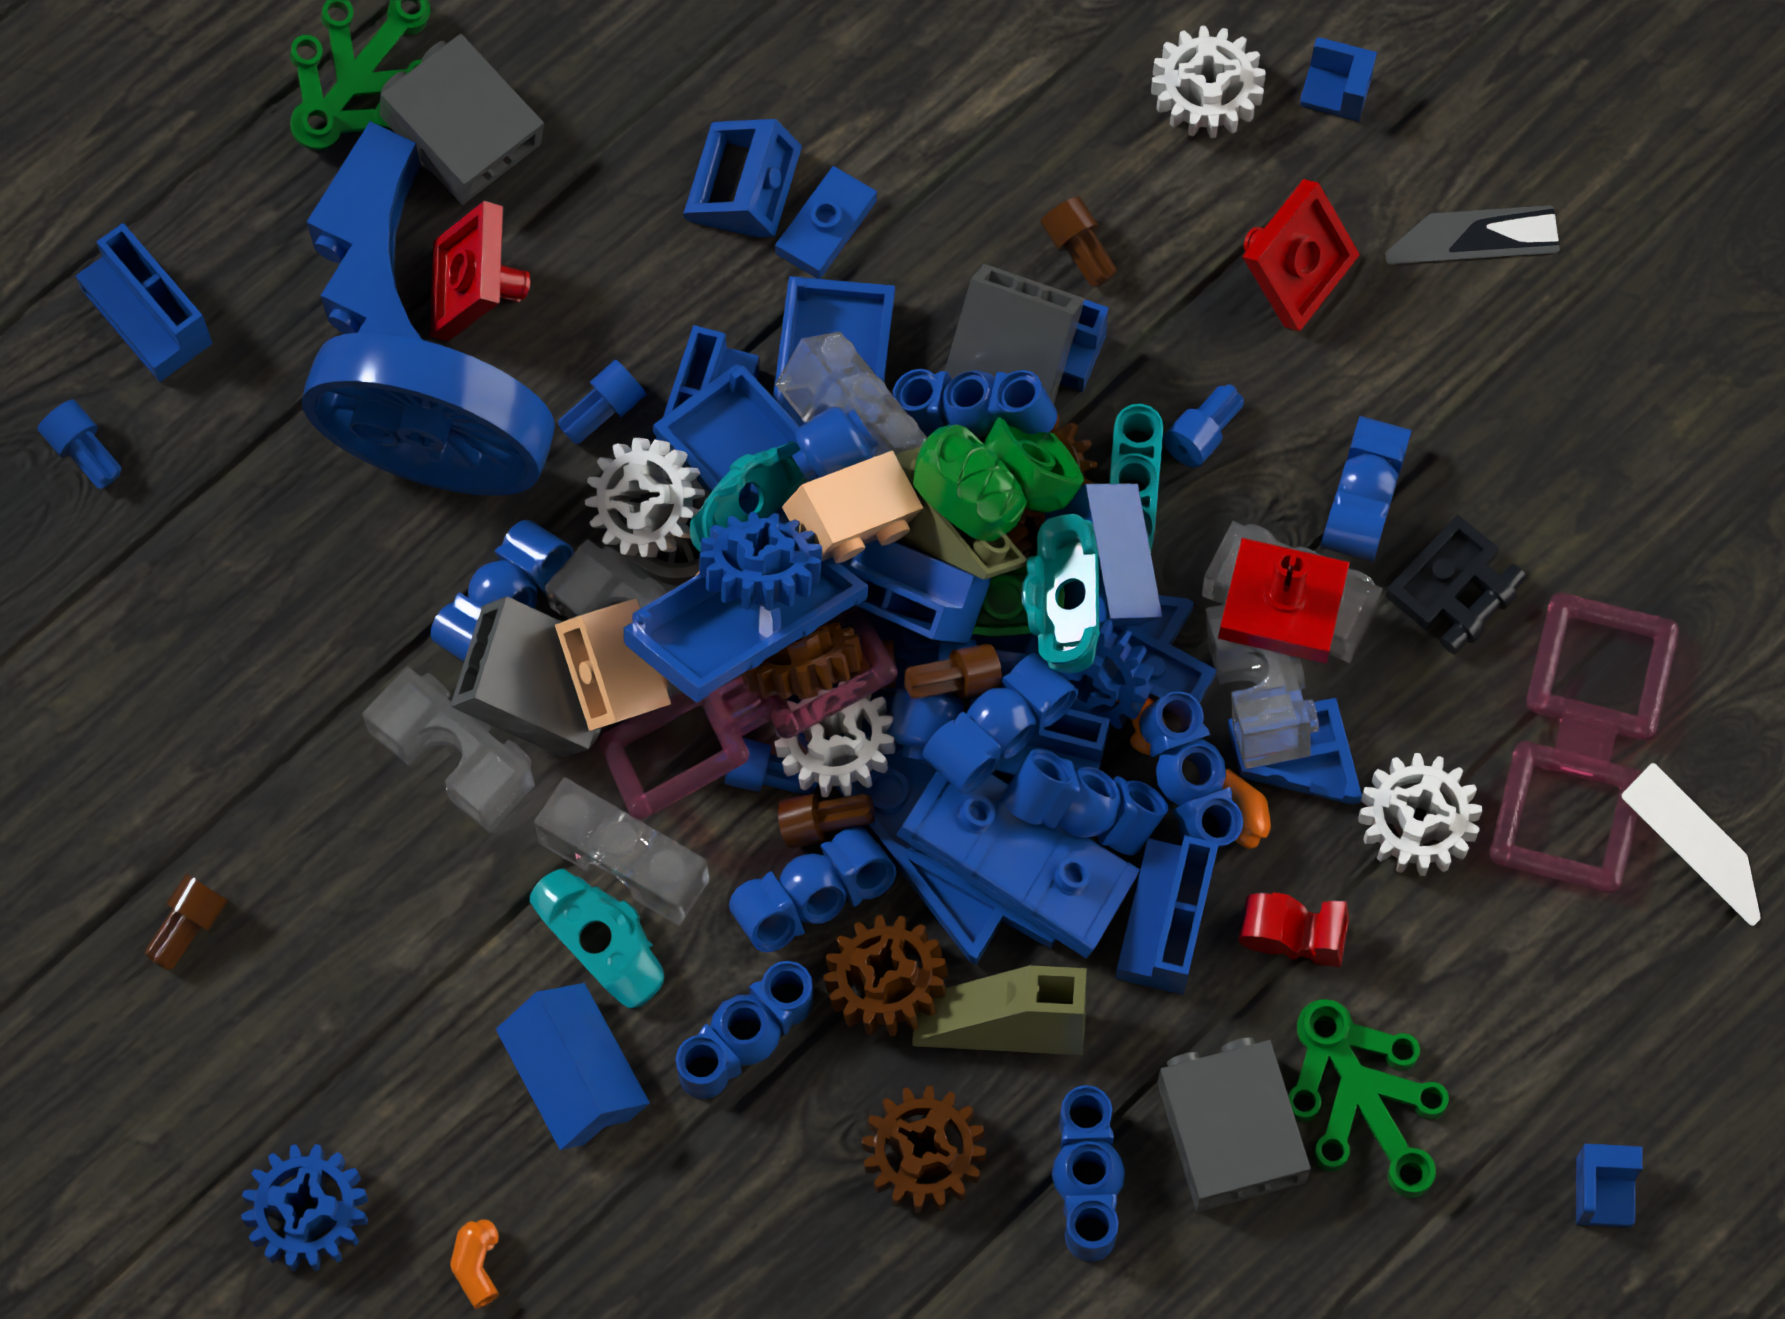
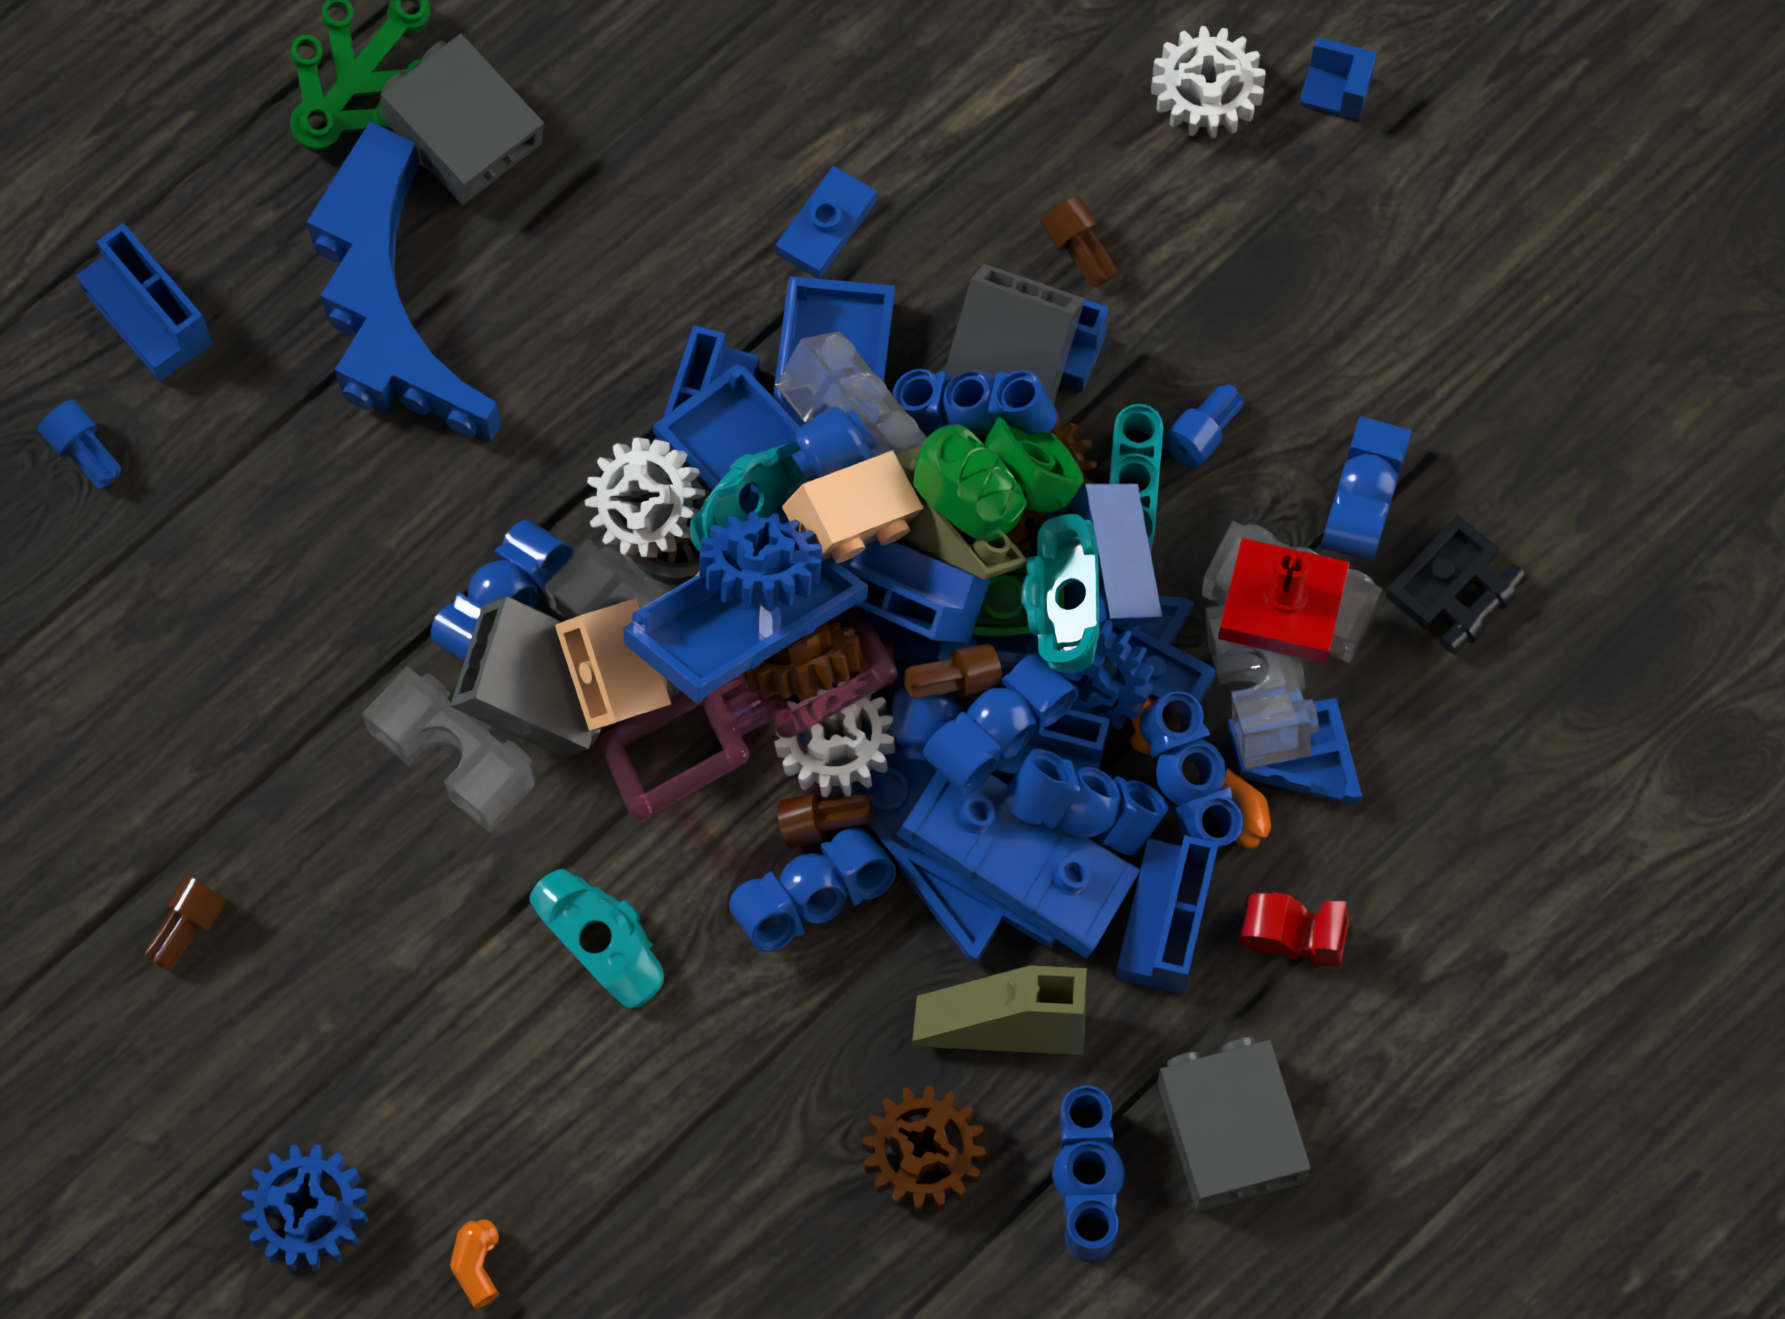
(428, 413): blue piece -> none
(470, 272): red tile -> none
(571, 1064): blue piece -> none
(598, 833): clear arch -> none
(613, 393): blue piece -> none
(731, 1053): blue piece -> none
(762, 183): blue tile -> none
(765, 770): blue piece -> none
(899, 992): reddish brown gear -> none
(1300, 254): red tile -> none
(1361, 1089): green plant -> none
(1440, 821): white gear -> none
(1478, 235): sticker -> none
(1583, 741): clear pink bar -> none
(1607, 1184): blue panel -> none
(1695, 839): white sticker -> none

